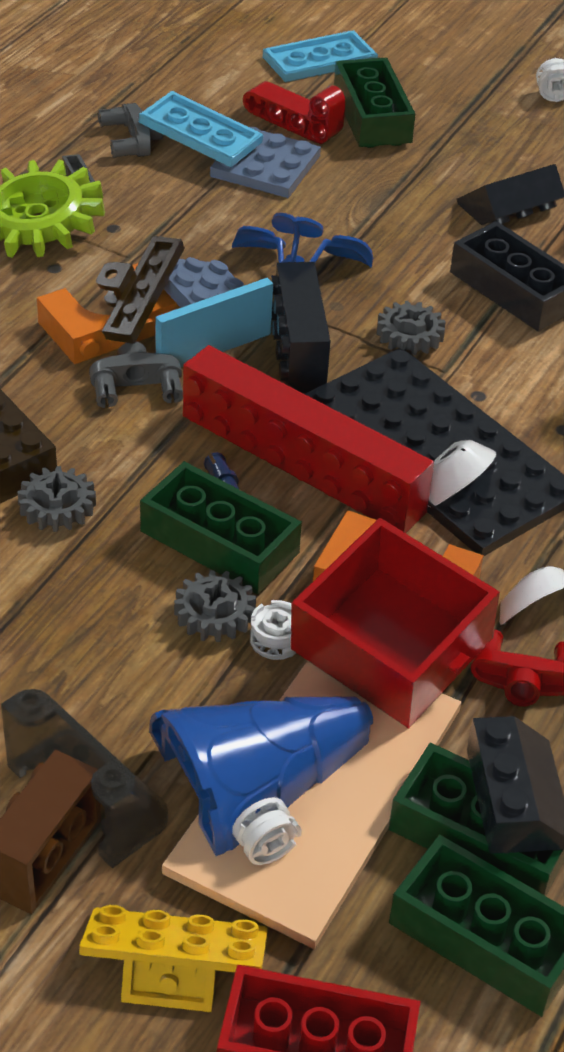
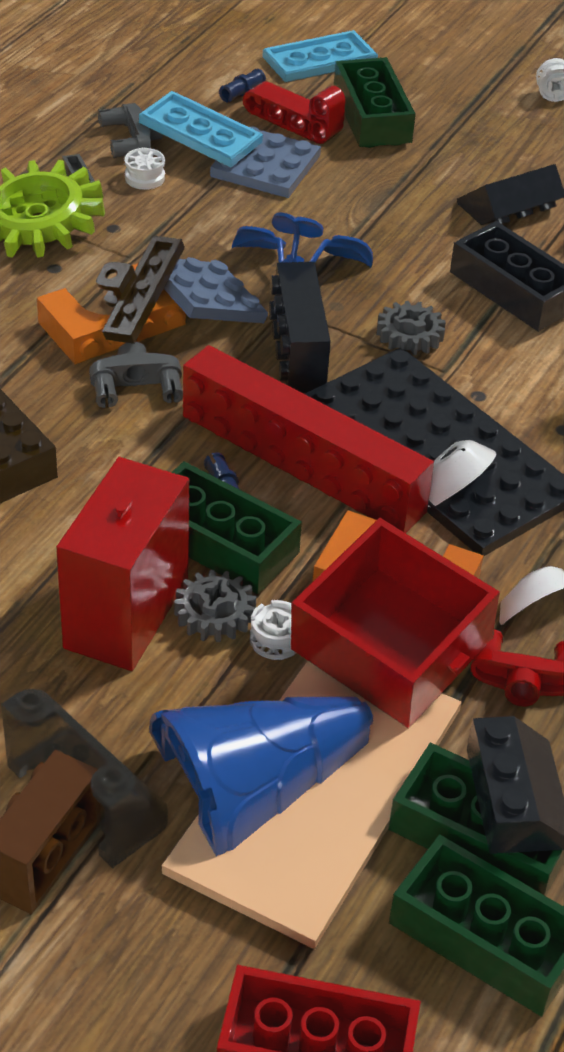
(57, 498): dark grey gear -> none
(123, 562): none -> red container
(143, 169): none -> white wheel
(172, 957): yellow bracket -> none
(217, 321): medium azure tile -> none
(241, 84): none -> dark blue pin
(266, 833): white wheel -> none

